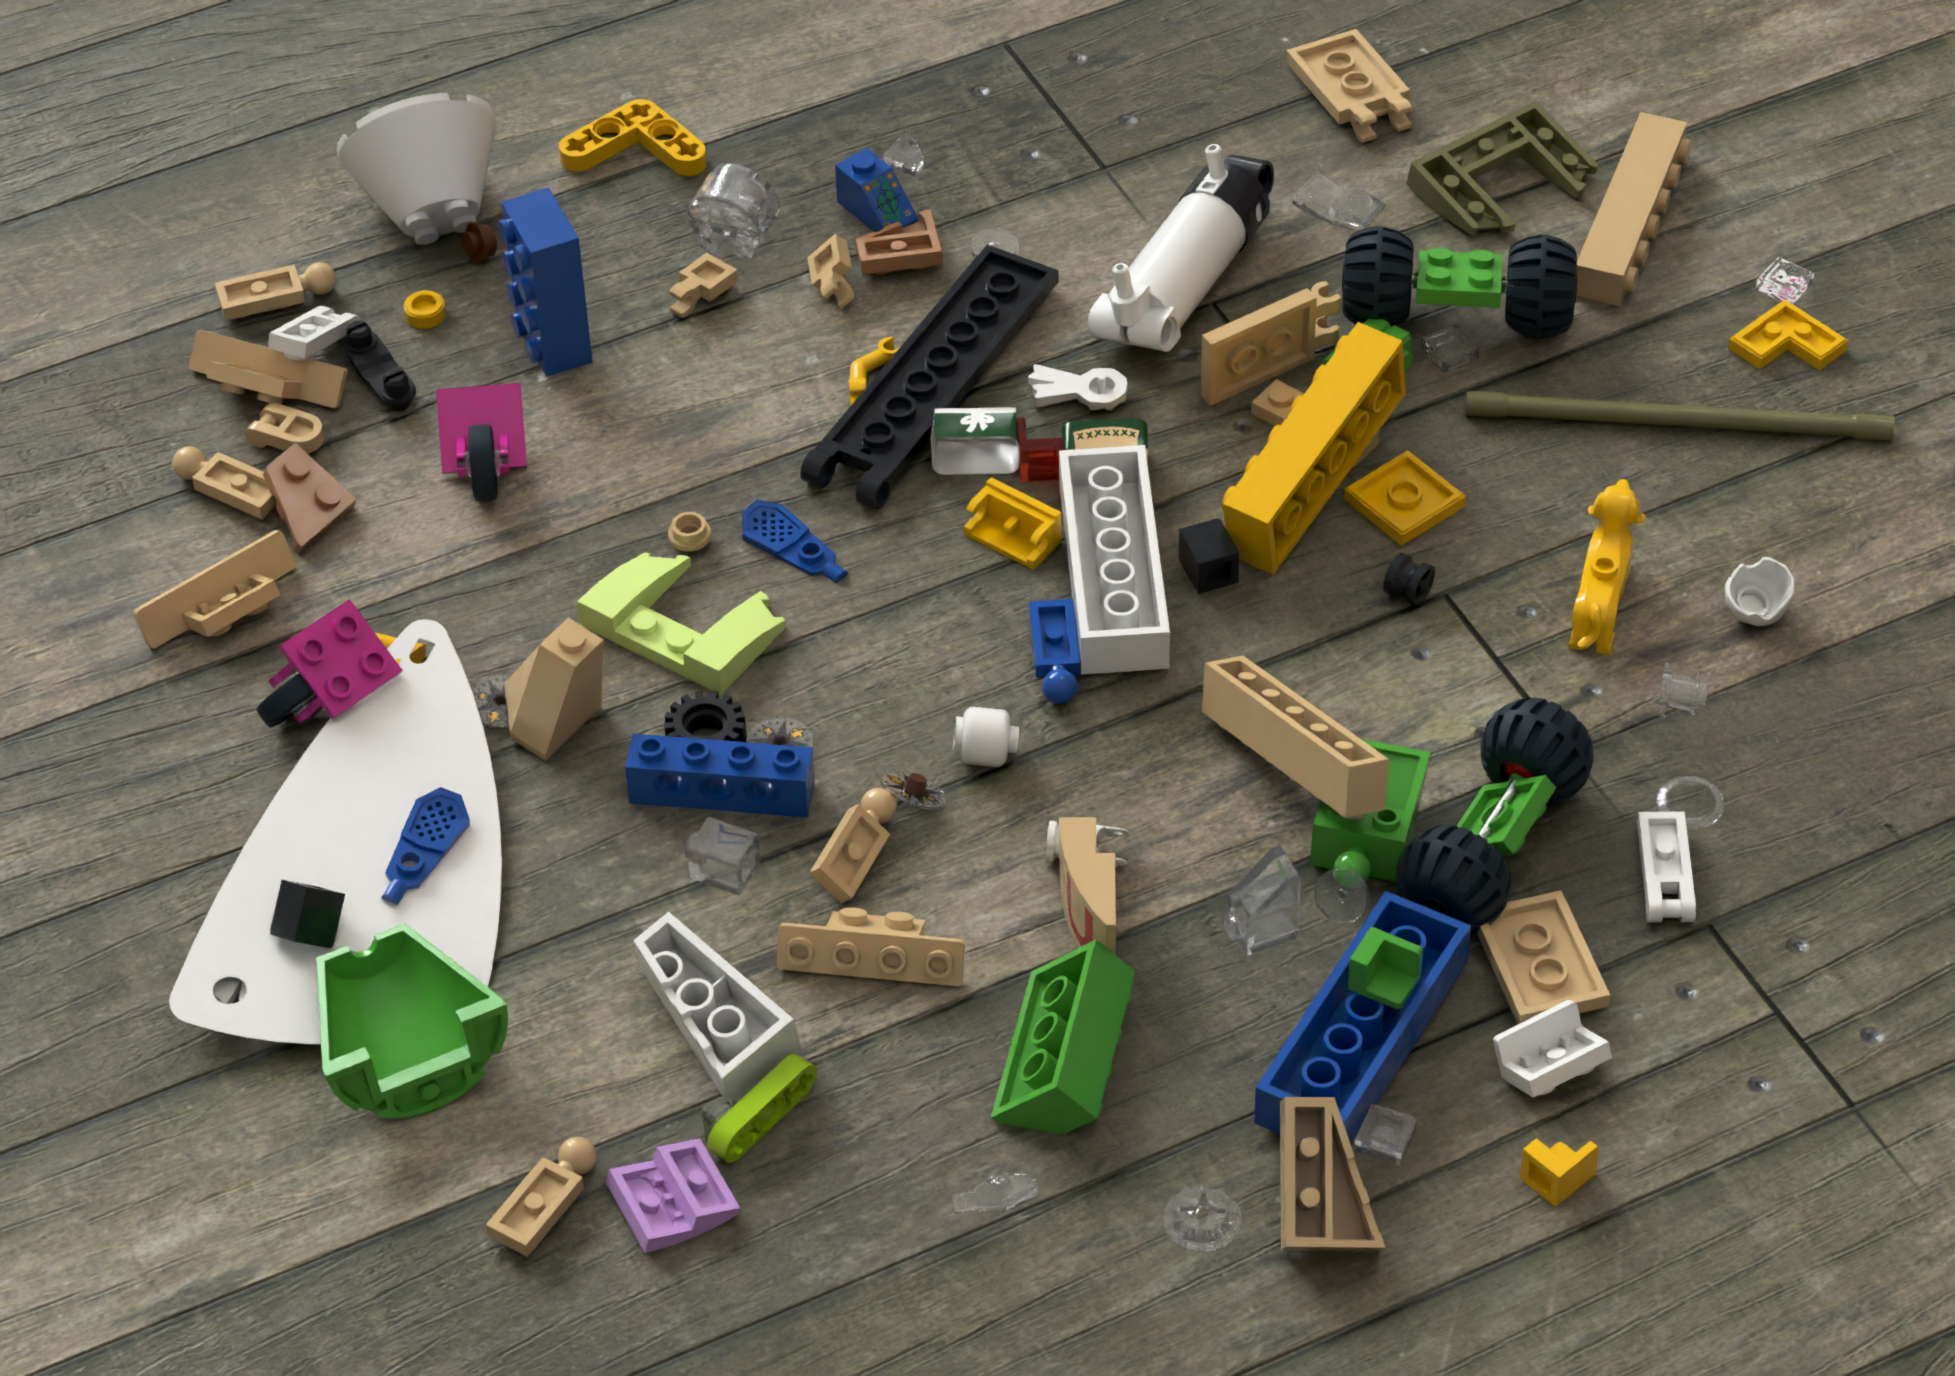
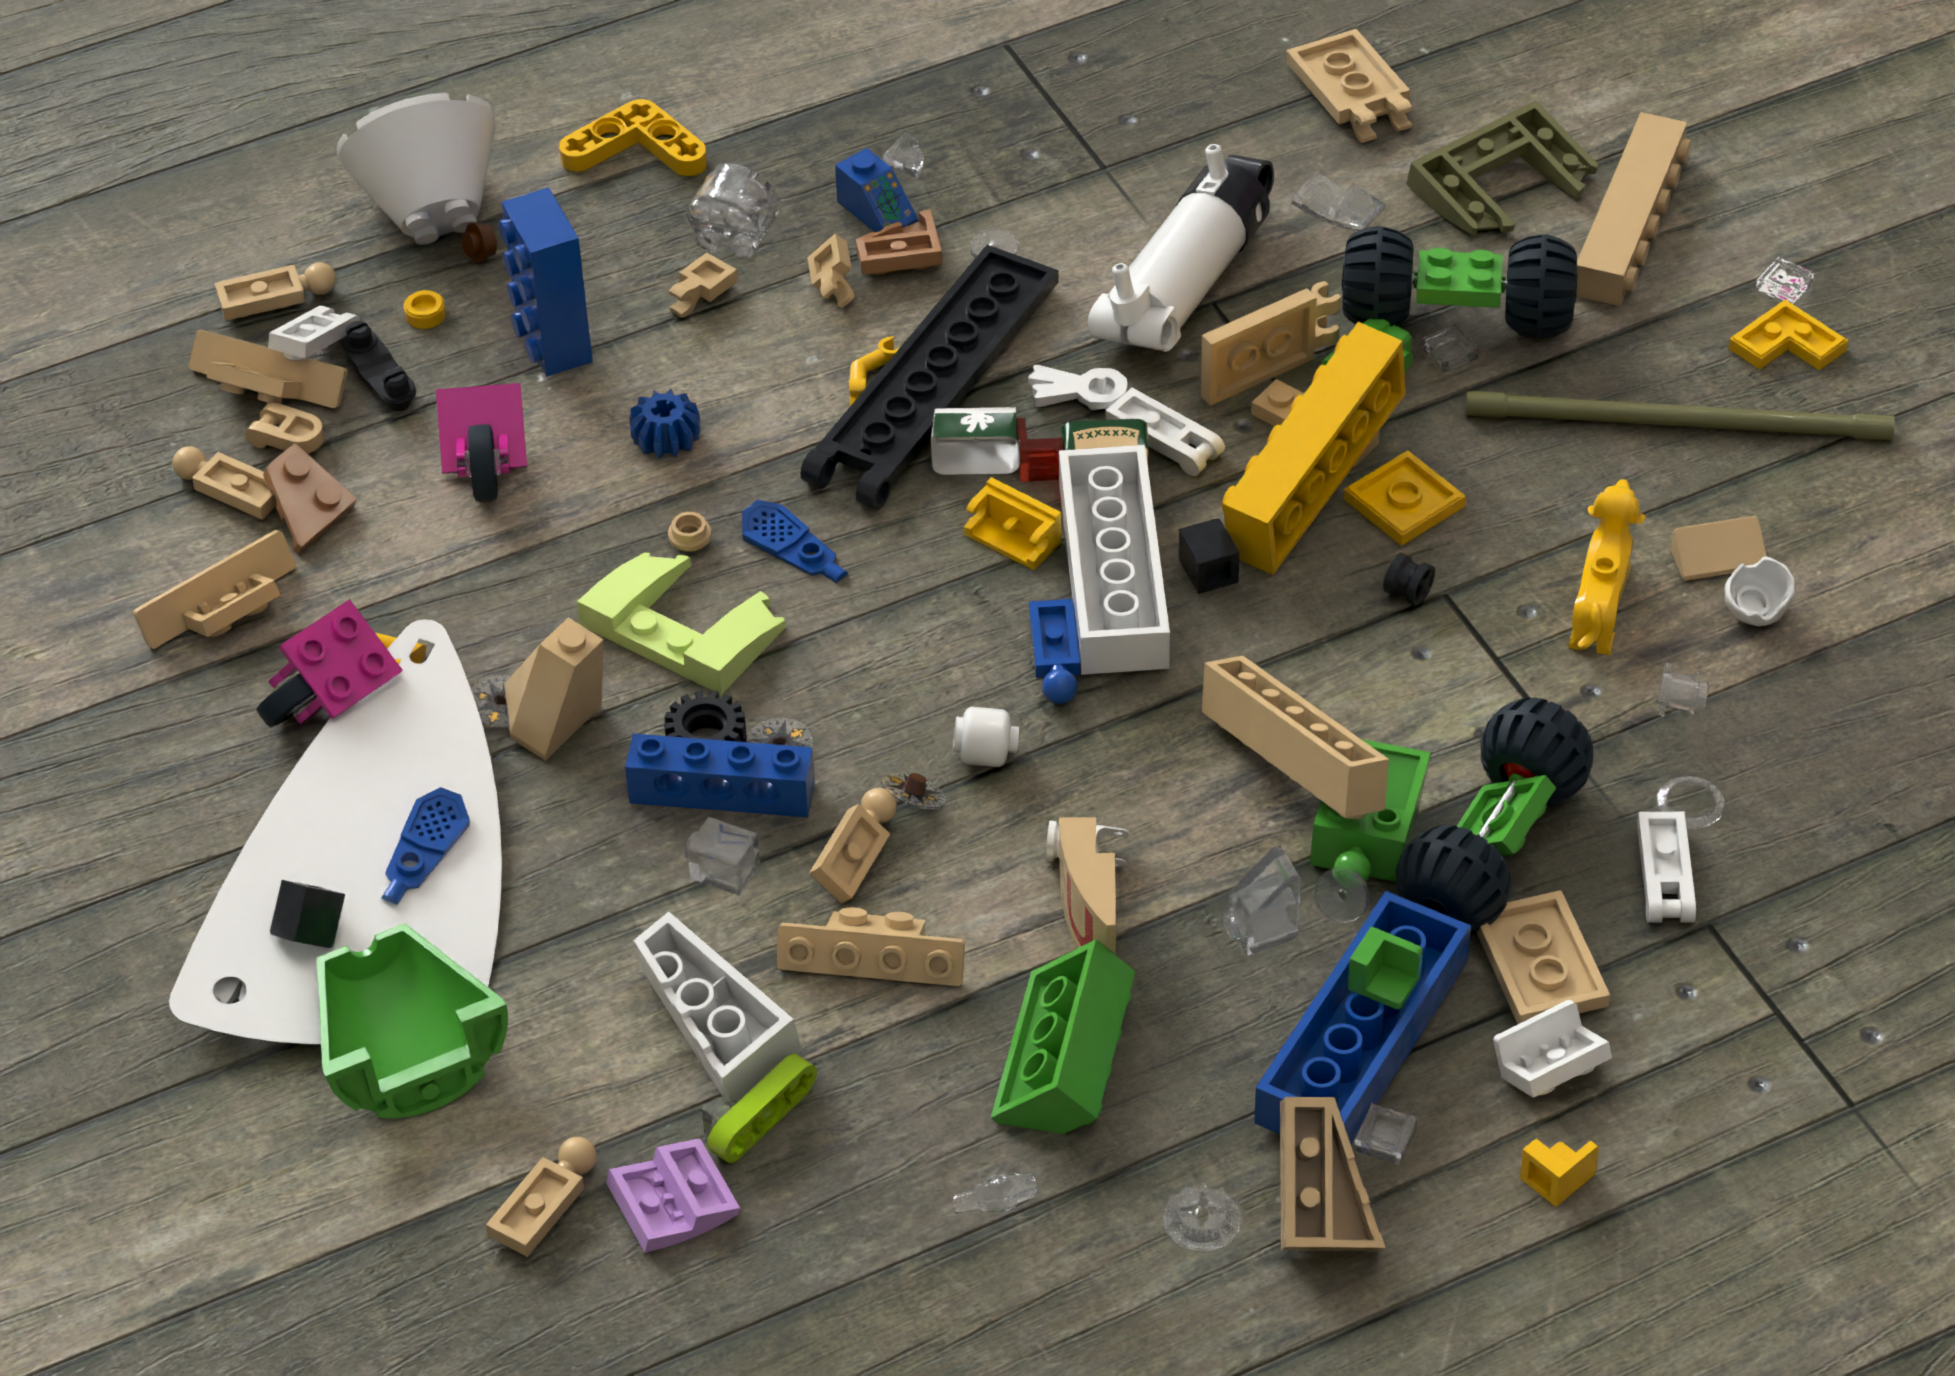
(664, 423): none -> blue gear
(1169, 431): none -> white plate
(1717, 547): none -> tan slope

